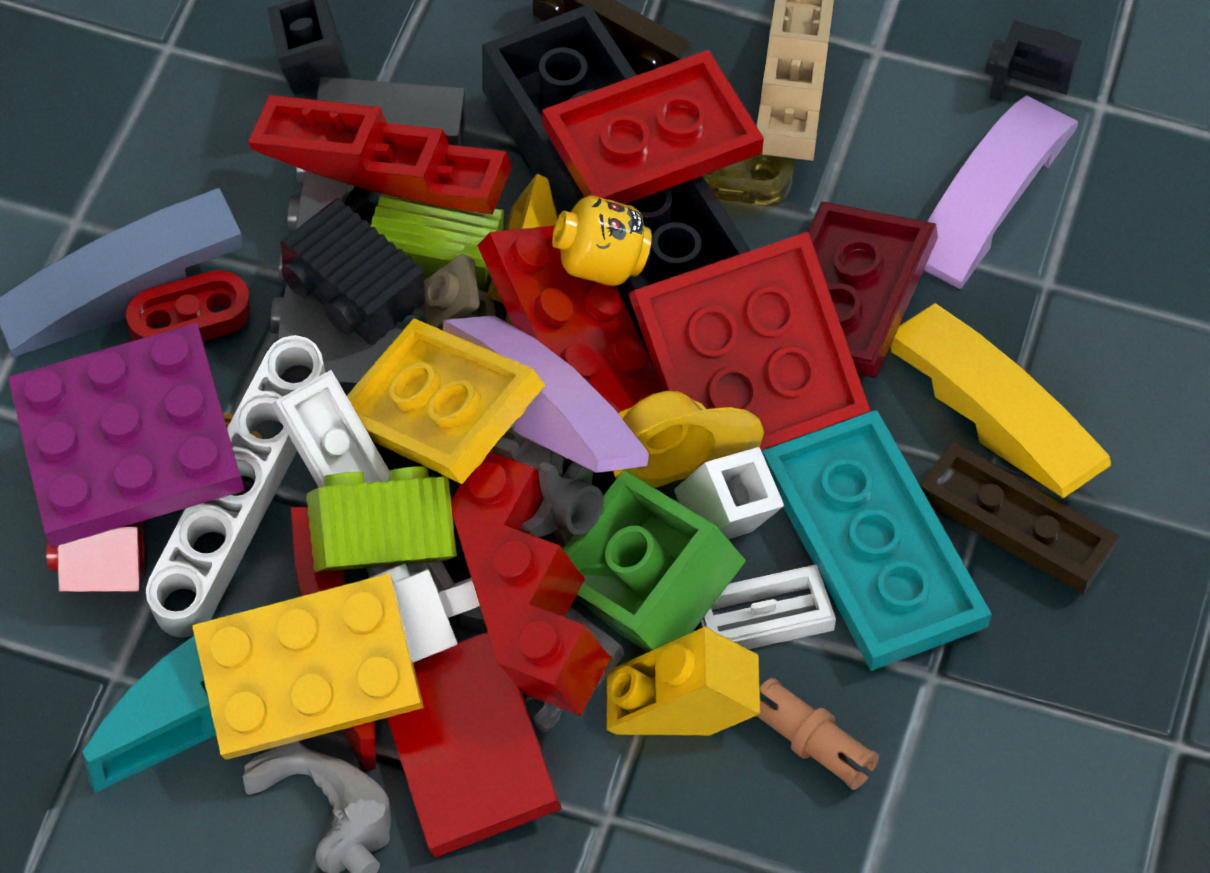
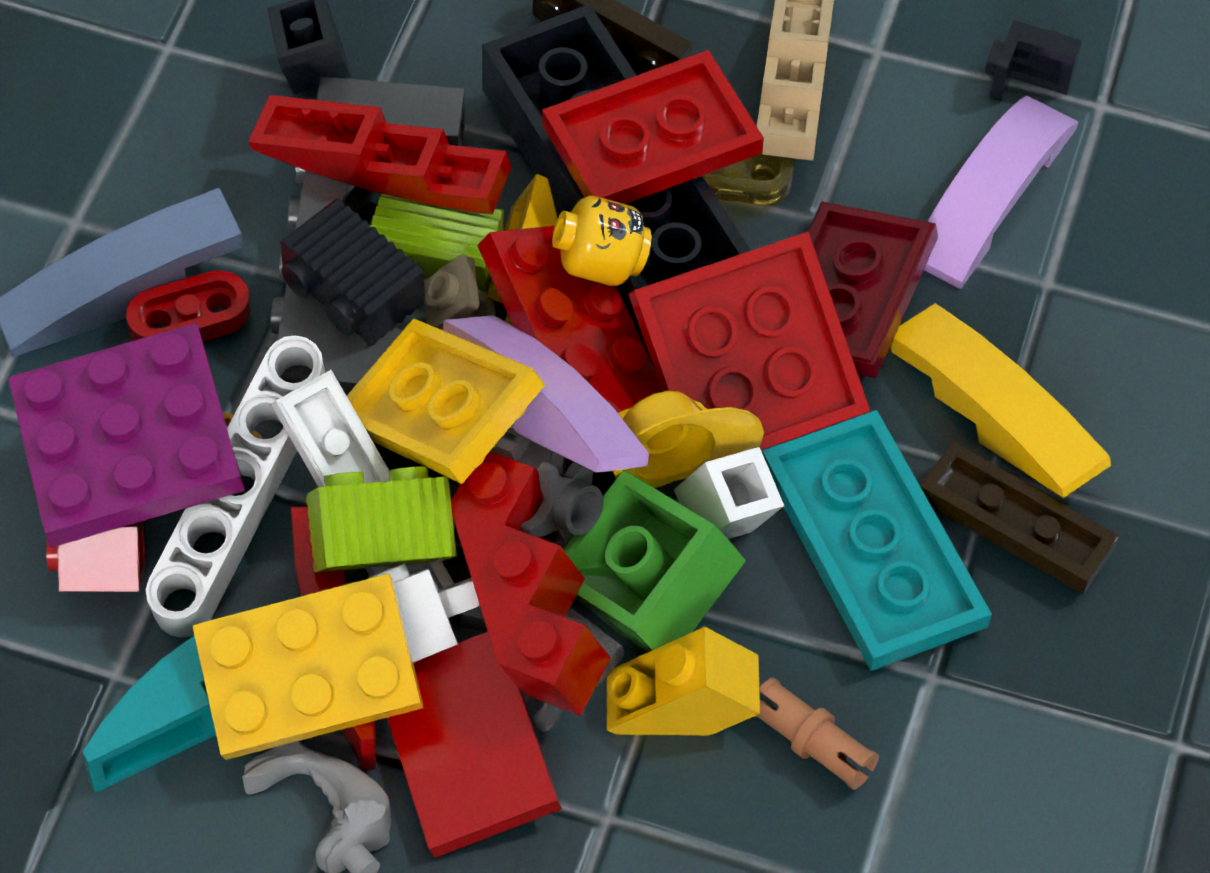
(773, 620): white tile -> none

